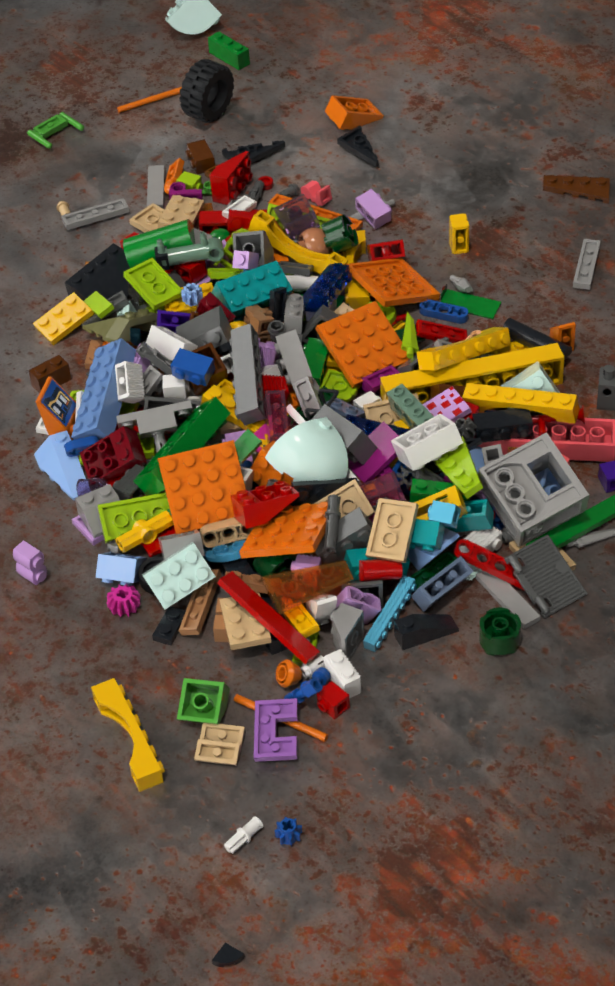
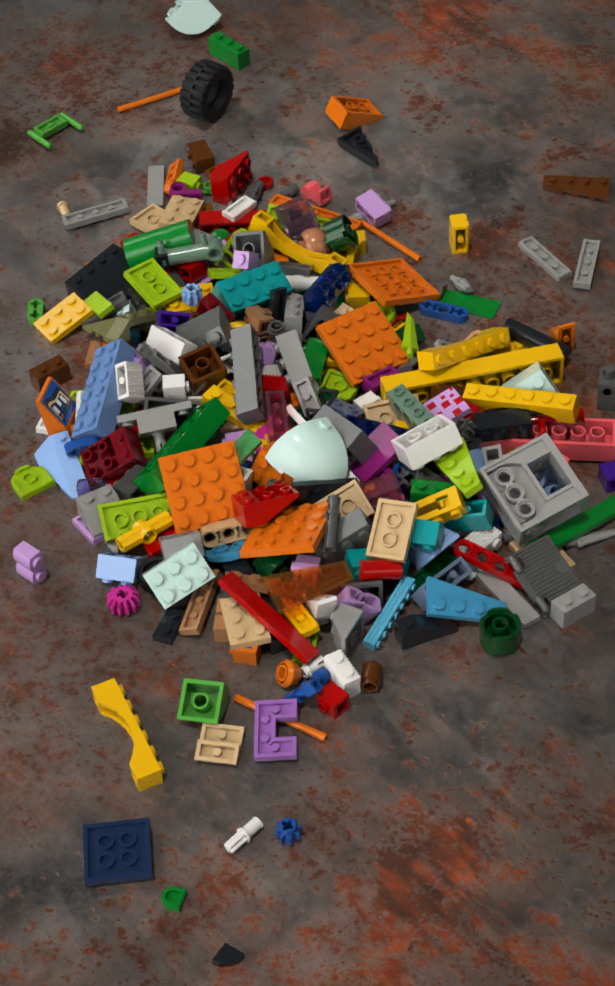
(31, 481): none -> lime tile
(32, 311): none -> bright green beam
(117, 852): none -> dark blue plate
(173, 898): none -> green tile
(192, 367): blue brick -> none
(239, 219): red brick -> none
(247, 655): none -> orange brick
(256, 151): black wing -> none
(371, 676): none -> reddish brown brick
(386, 250): red brick -> none
(391, 241): none -> orange piece
(436, 331): red tile -> none
(445, 513): medium azure brick -> none
(455, 602): none -> dark azure wing
(545, 259): none -> light grey tile
(573, 605): none -> light grey brick

